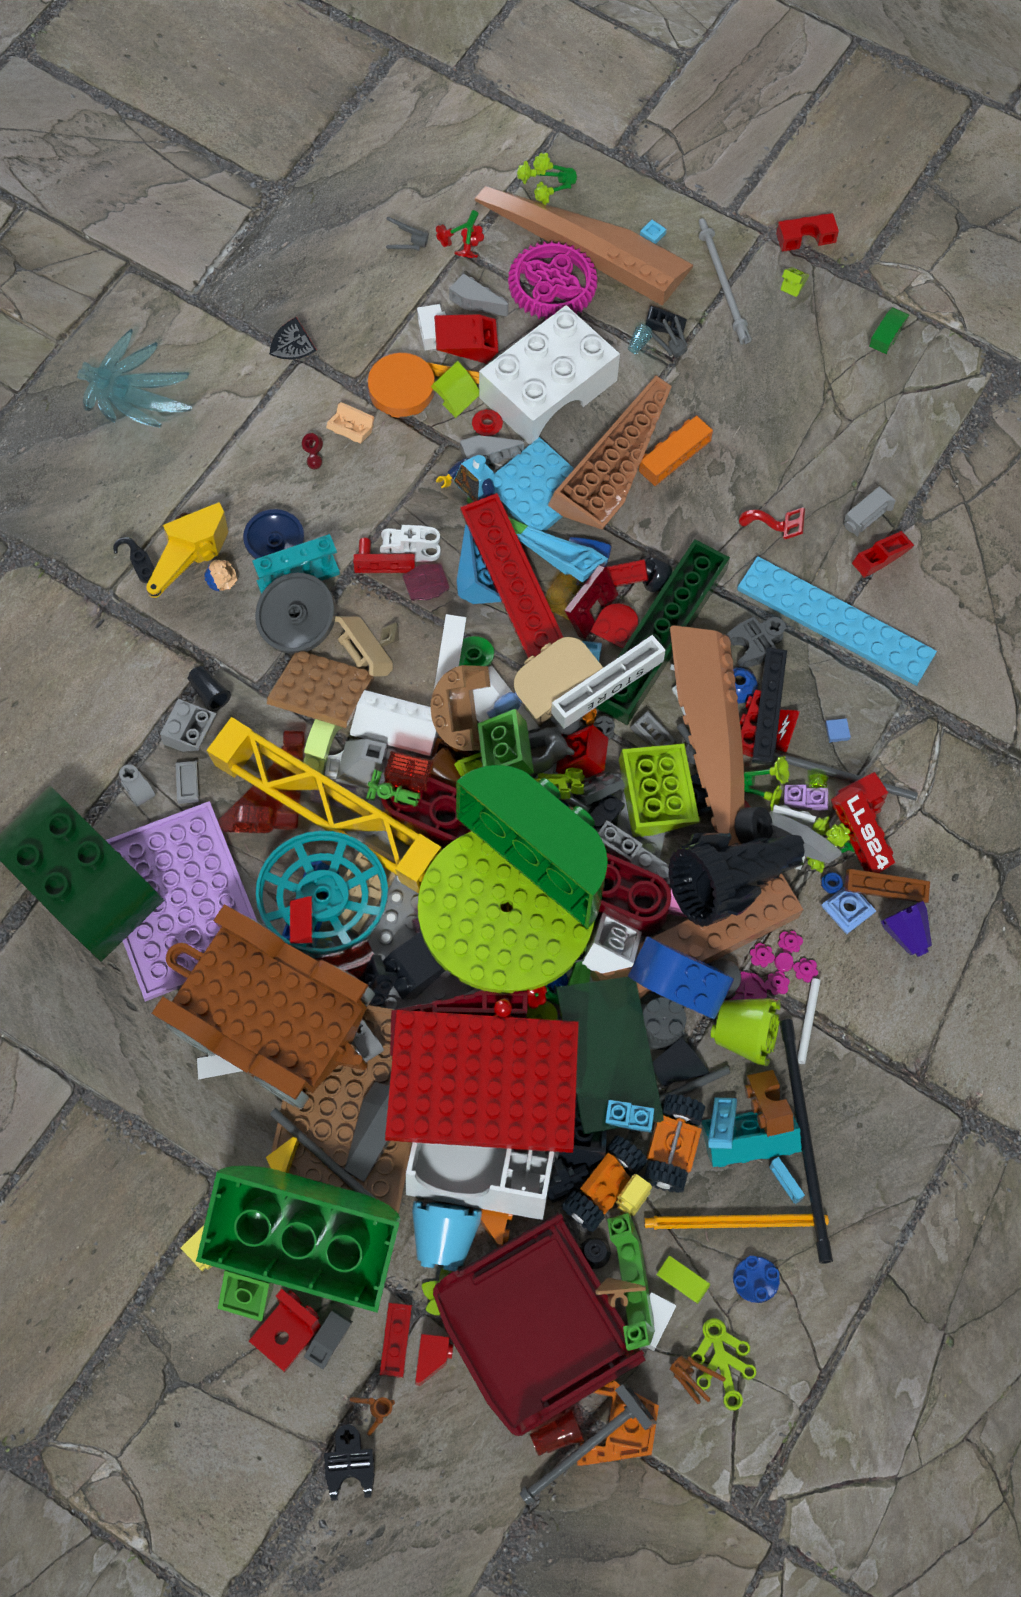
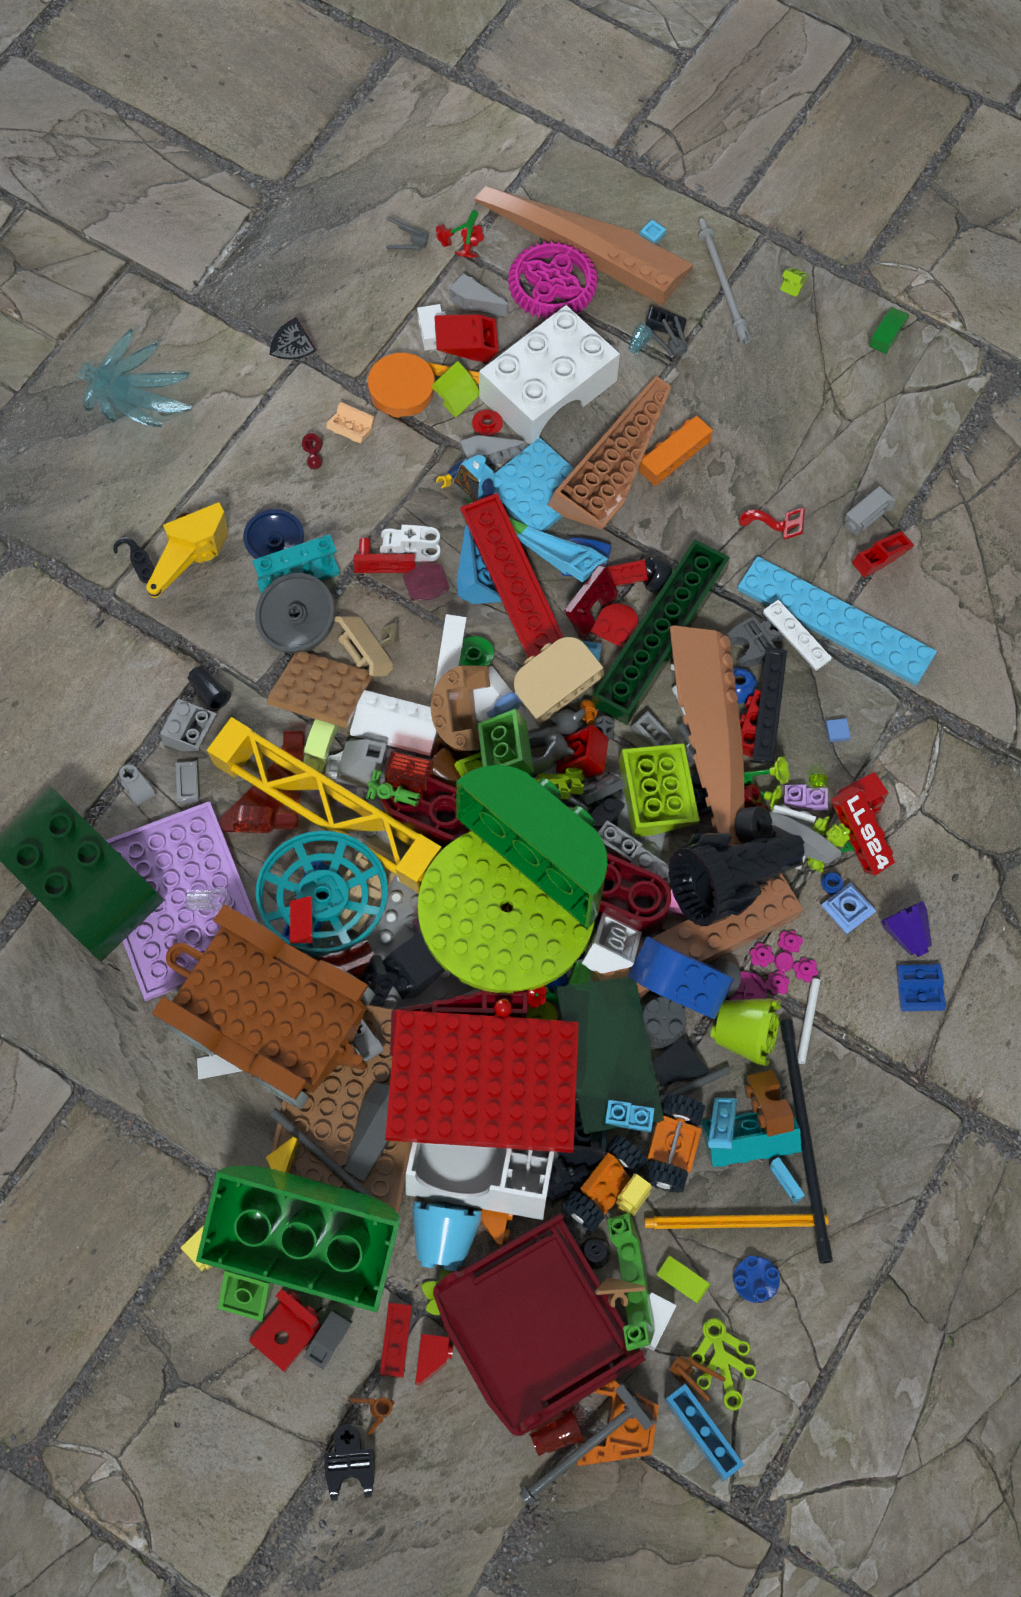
(207, 899): none -> clear piece
(220, 575): light nougat piece -> none
(562, 593): clear yellow slope -> none
(566, 176): lime plant -> none
(608, 681): white brick -> none
(704, 1433): none -> dark azure brick
(752, 796): none -> dark red plate
(786, 726): red slope -> none
(797, 635): none -> white bracket
(821, 227): red arch -> none
(842, 775): dark grey piece -> none
(887, 886): dark orange plate -> none
(921, 987): none -> blue slope

